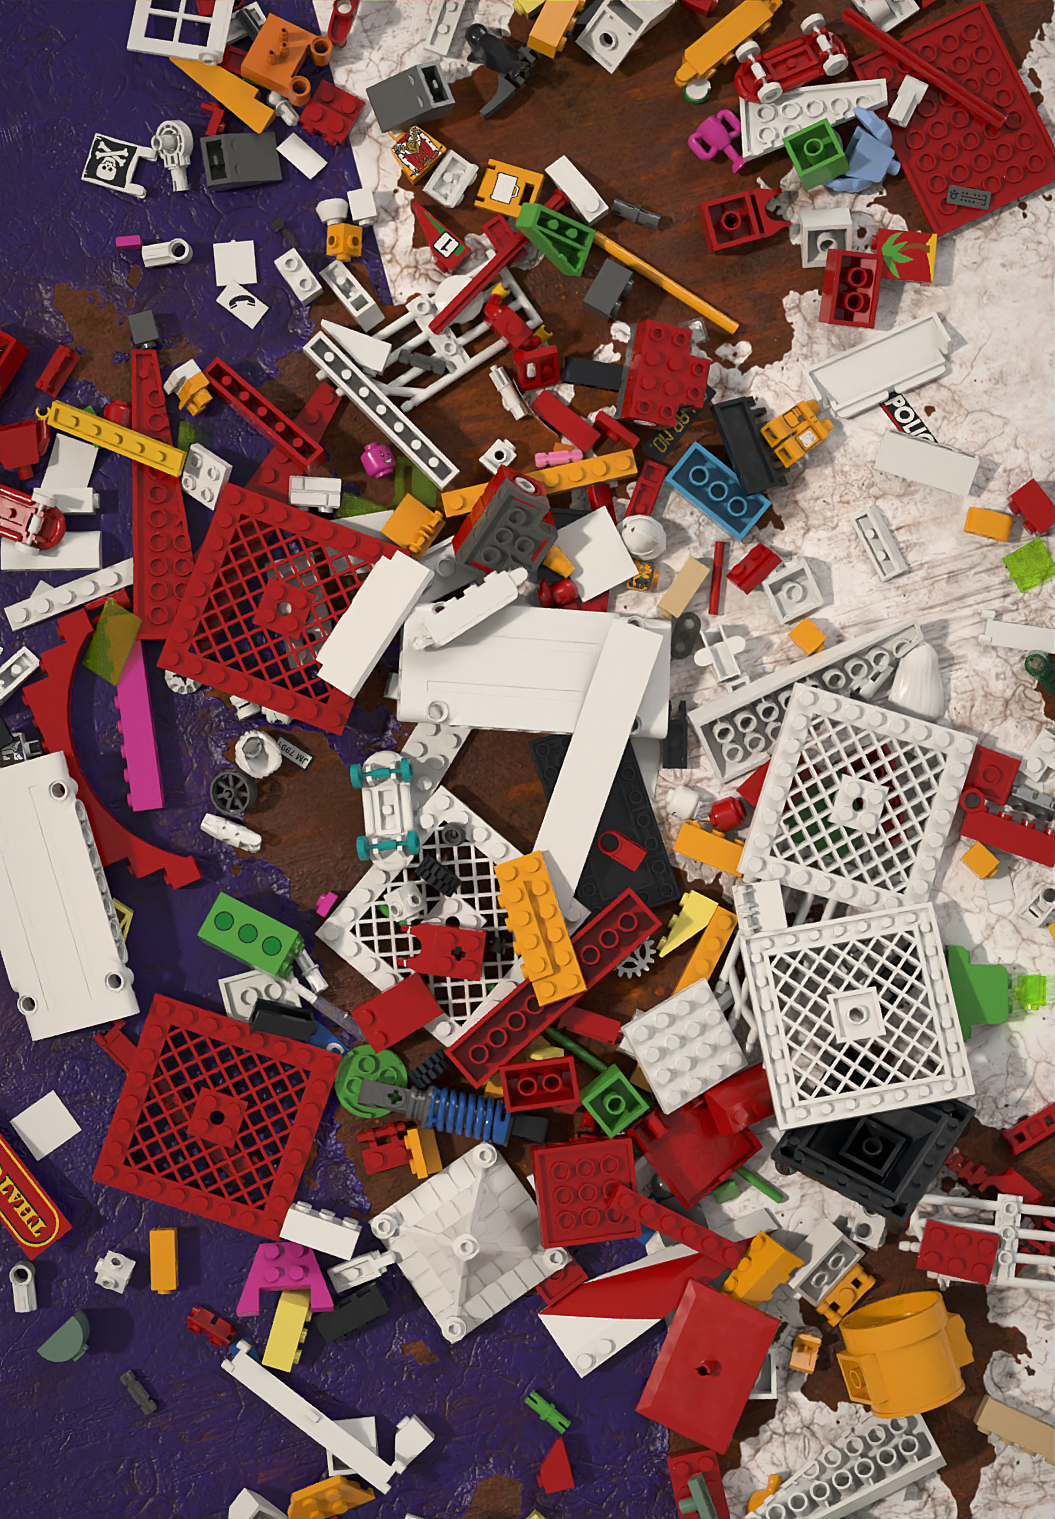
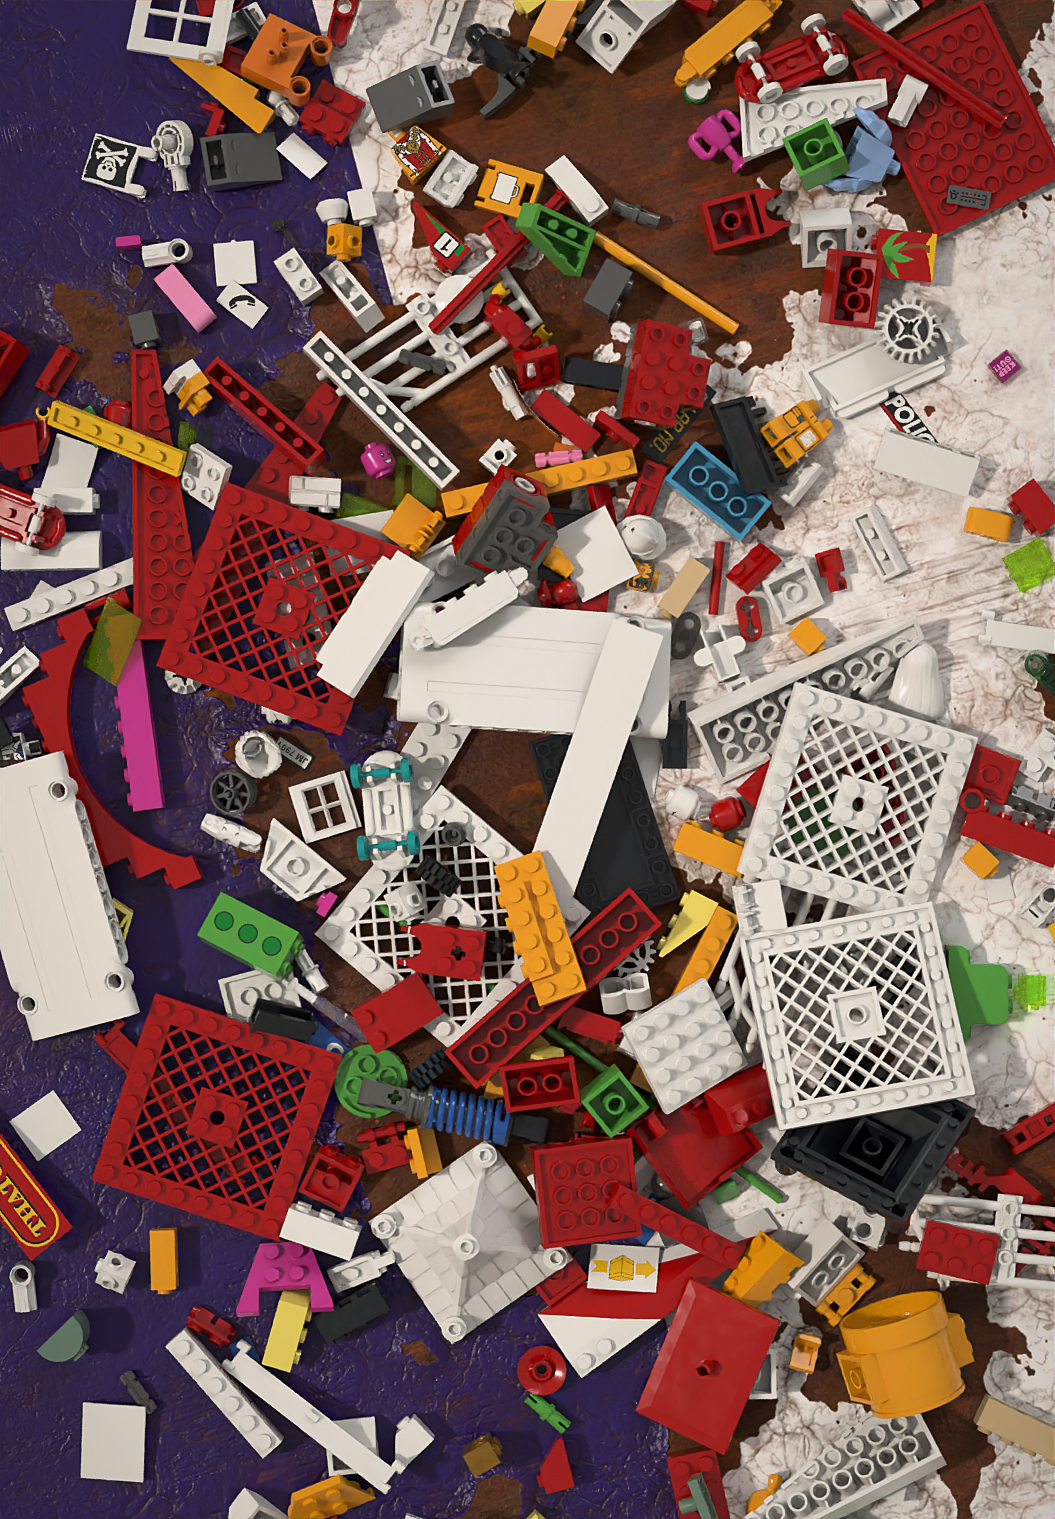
(113, 1442): none -> white piece
(185, 298): none -> bright pink beam
(225, 1392): none -> white brick
(246, 711): white wheel -> none
(296, 865): none -> white wing
(332, 1177): none -> red plate
(345, 800): none -> white piece
(363, 350): white slope -> none
(482, 1454): none -> pearl gold brick
(545, 1382): none -> red dish
(623, 1267): none -> white sticker
(625, 993): none -> white brick
(628, 852): red piece -> none
(754, 617): none -> red beam
(800, 481): none -> white plate
(830, 566): none -> red plate
(922, 315): none -> white gear
(1004, 366): none -> tile

